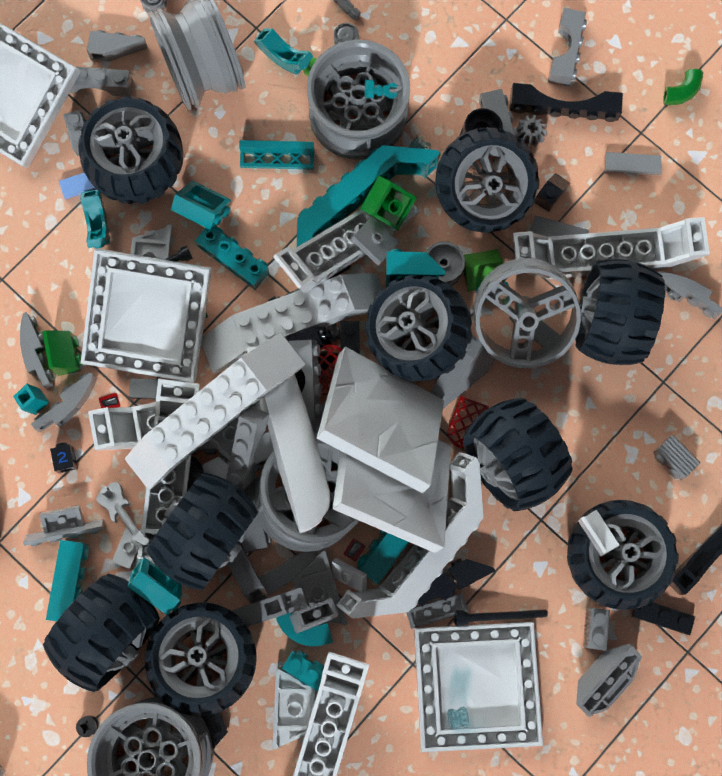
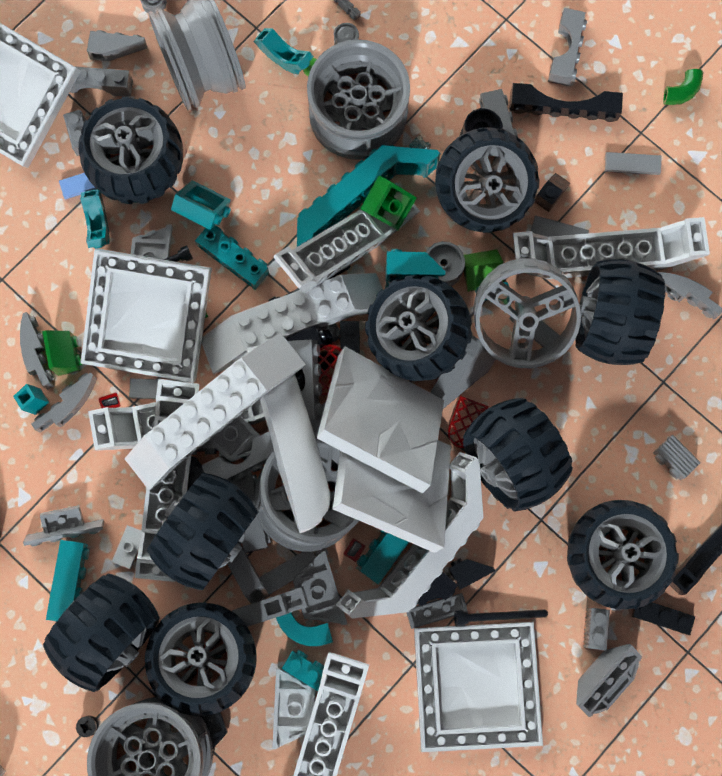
(63, 458): black brick -> none
(113, 499): light grey piece -> none
(155, 586): teal window -> none
(248, 433): light grey arch -> none
(276, 148): teal fence -> none
(313, 615): light grey brick -> none
(349, 575): white plate -> none
(370, 90): teal piece -> none
(374, 240): light grey plate -> none
(458, 718): clear light blue wheel -> none
(538, 131): light grey gear -> none
(598, 532): white panel -> none

